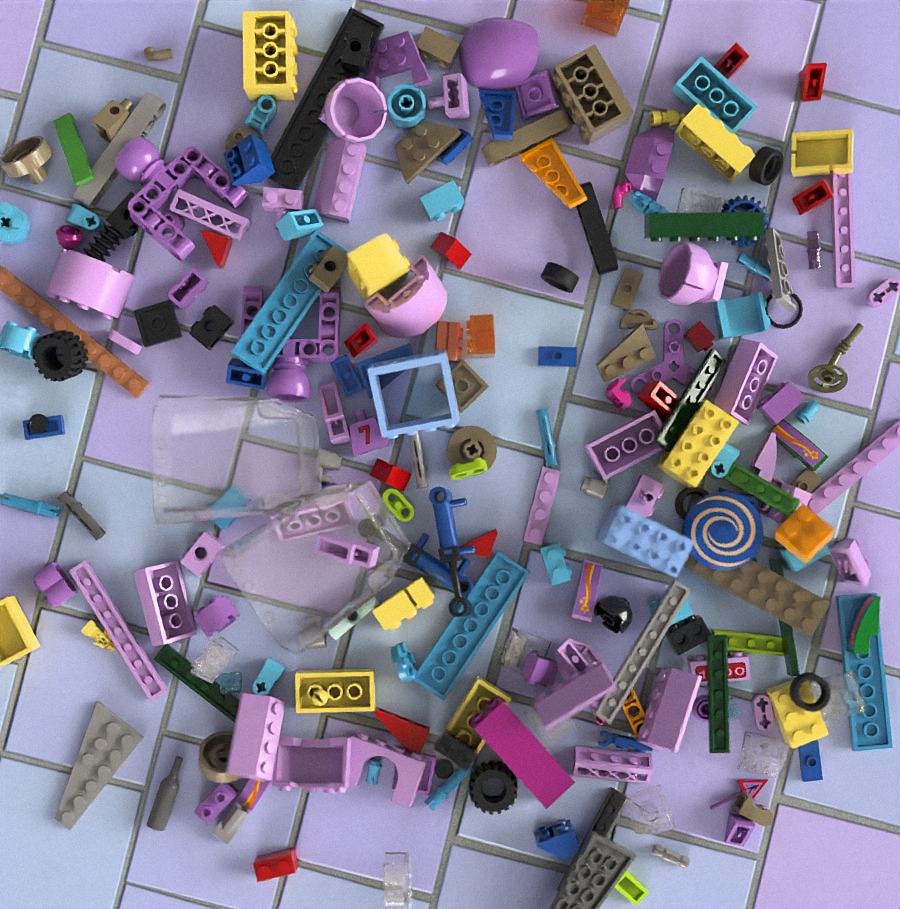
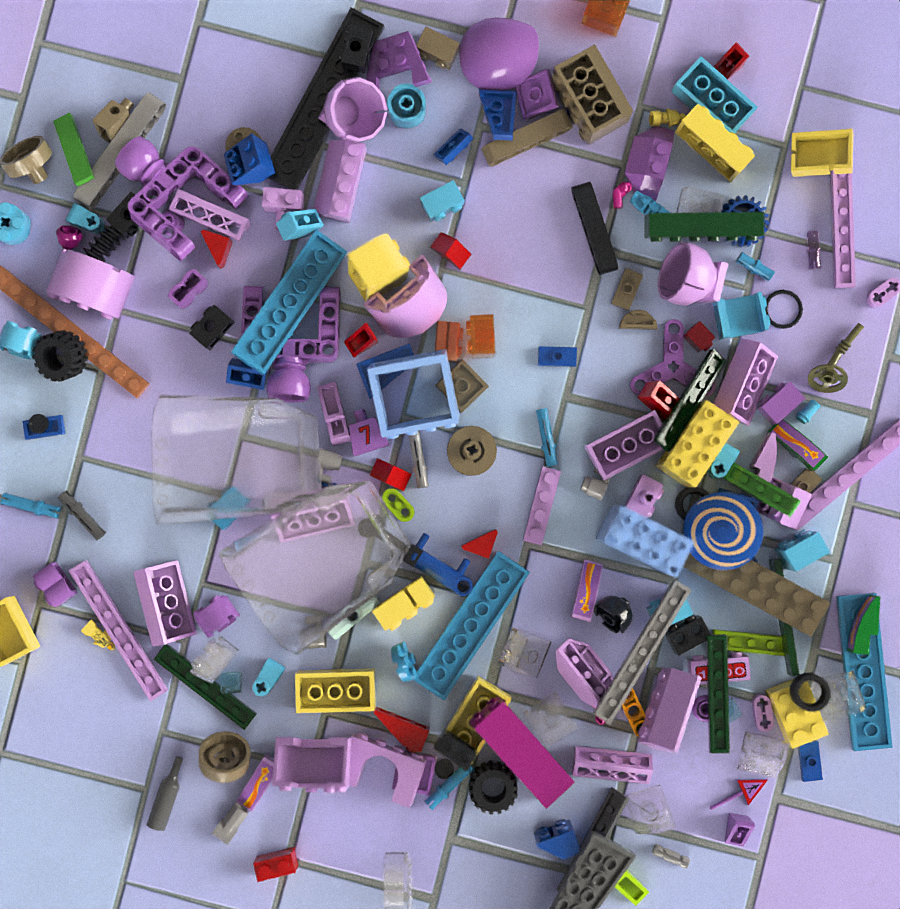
(101, 754): light grey wing -> none
(124, 341): lavender beam -> none
(152, 55): dark tan arm -> none
(158, 323): black plate -> none
(194, 561): lavender brick -> none
(216, 802): medium lavender brick -> none
(256, 737): lavender slope -> none
(262, 116): medium azure piece -> none
(269, 55): light yellow brick -> none
(322, 694): light yellow hinge -> none
(325, 279): dark tan brick -> none
(347, 375): blue plate -> none
(347, 550): lavender slope -> none
(373, 771): medium azure pin -> none
(423, 146): dark tan wing -> none
(449, 545): blue piece -> none
(454, 97): lavender brick -> none
(461, 470): lime plate -> none
(539, 670): medium lavender brick -> none
(552, 169): light orange wing -> none
(554, 563): medium azure brick -> none
(559, 277): black tyre -> none
(573, 694): lavender slope -> none
(618, 397): dark pink bracket -> none
(623, 742): blue plate -> none
(629, 354): dark tan wing -> none
(752, 811): dark tan leg -> none
(765, 165): black tyre -> none
(781, 289): light grey wing -> none
(804, 533): light orange brick -> none
(812, 81): red slope -> none
(812, 197): red slope -> none
(850, 562): lavender slope -> none

